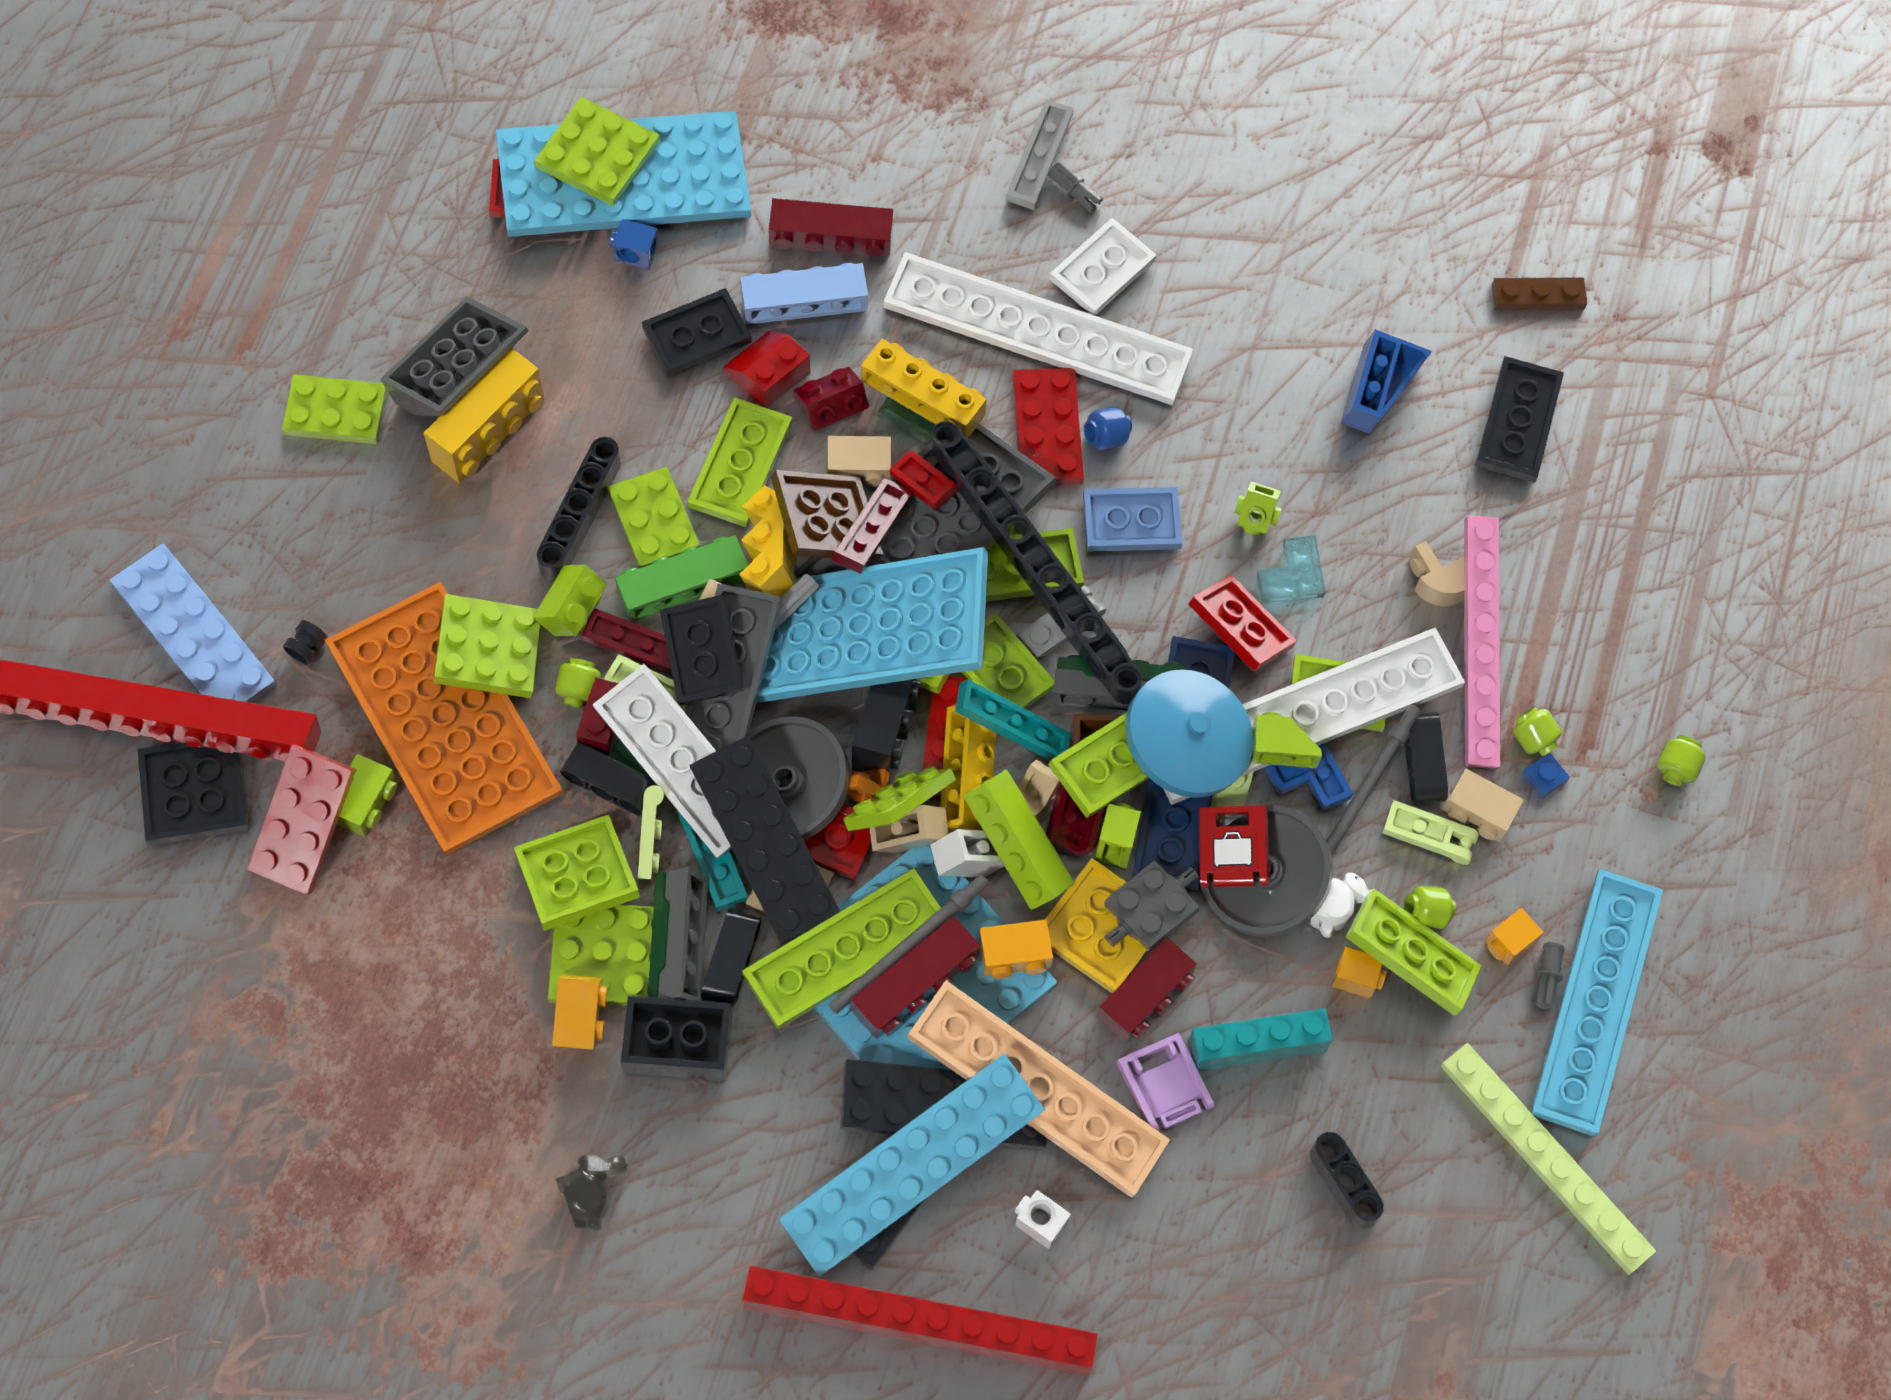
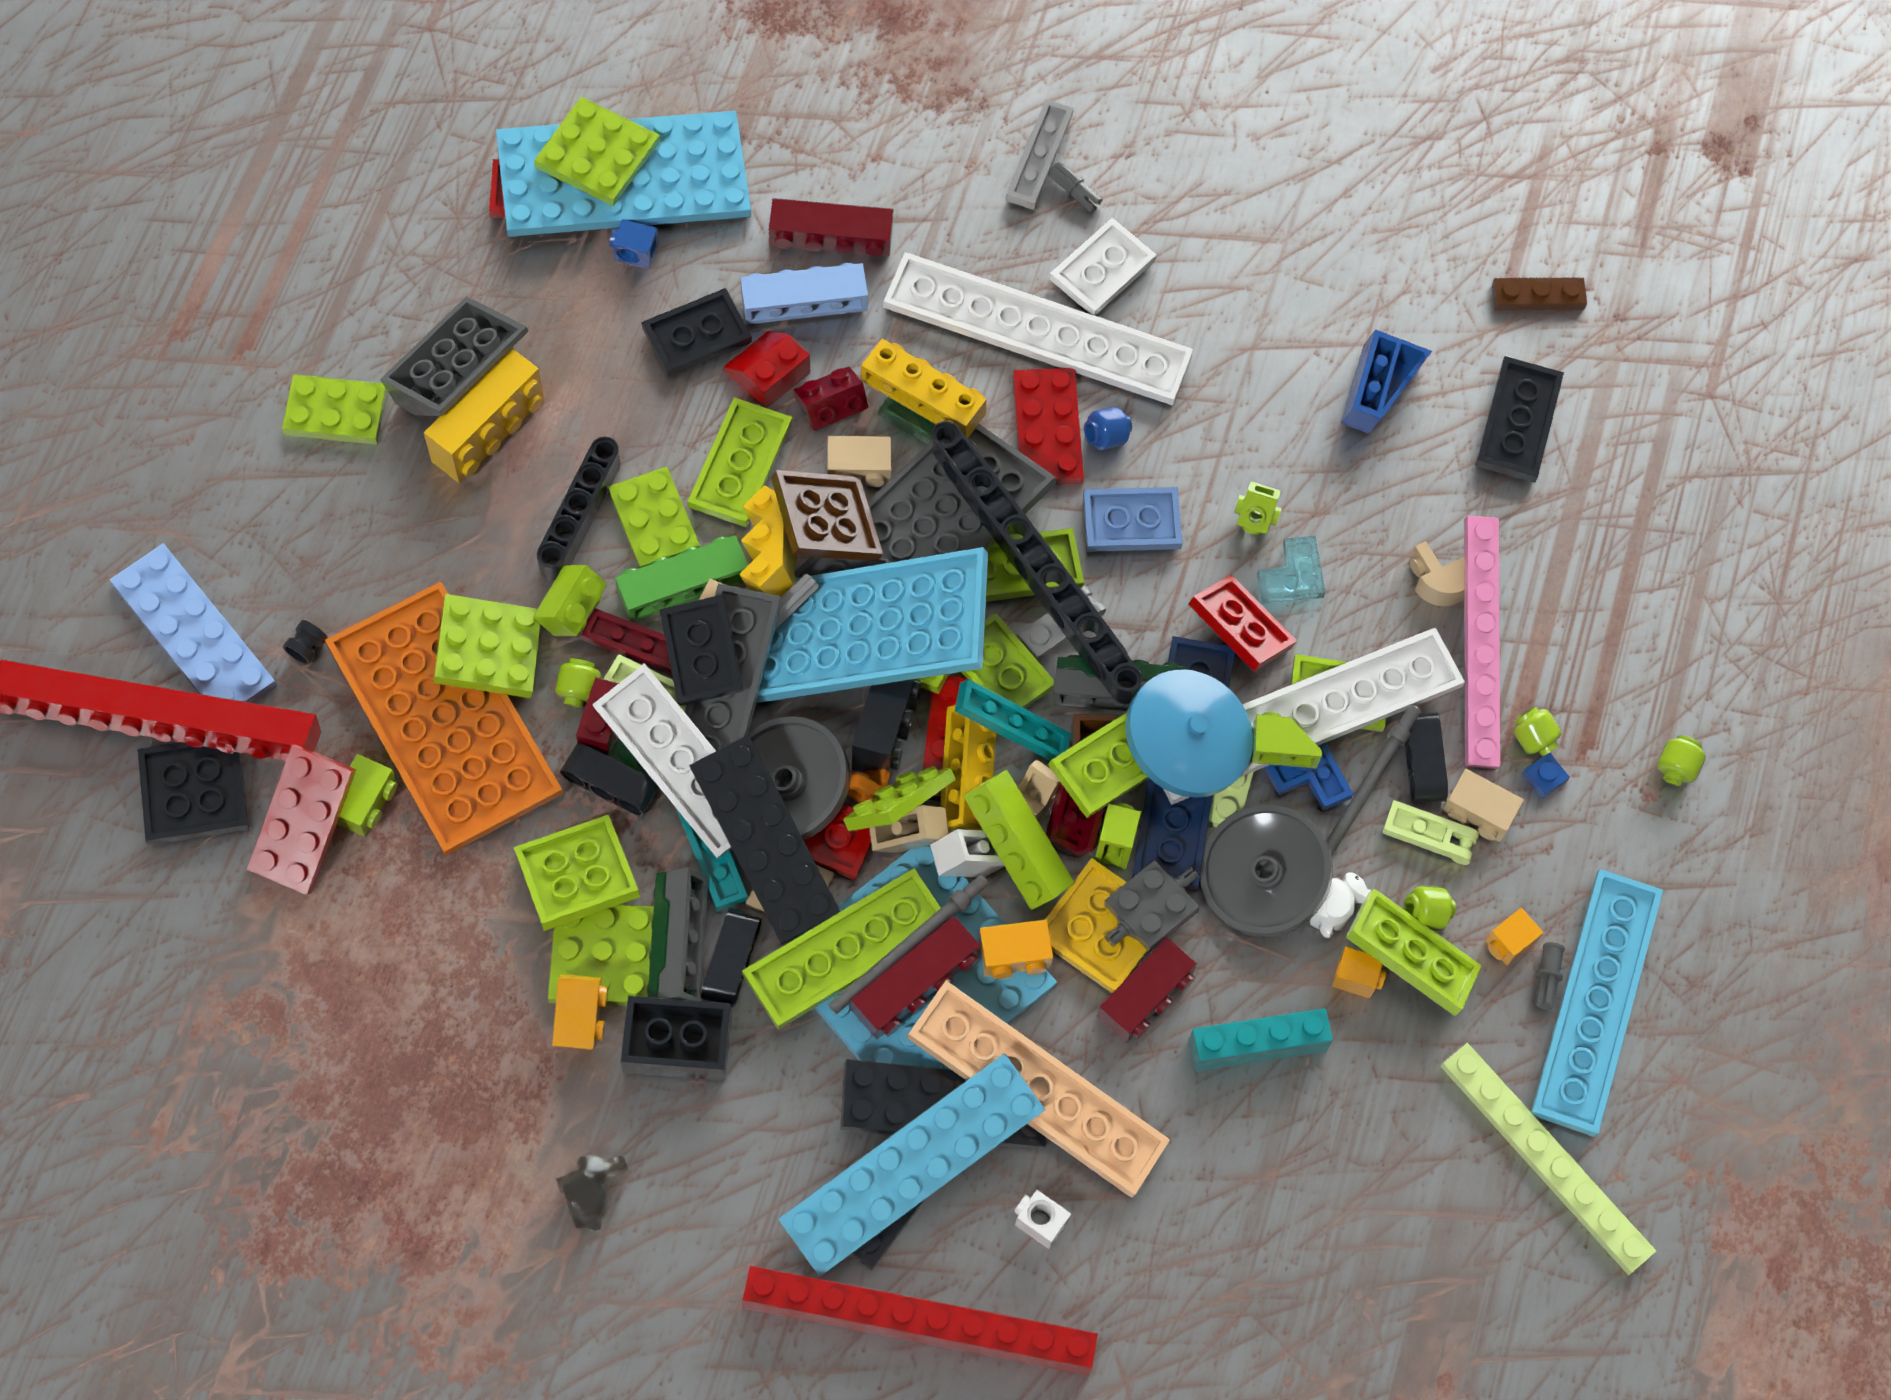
(650, 830): yellowish green plate -> none
(872, 526): plate -> none
(923, 479): red plate -> none
(1168, 1090): lavender container -> none
(1234, 851): red container -> none
(1346, 1163): black beam -> none

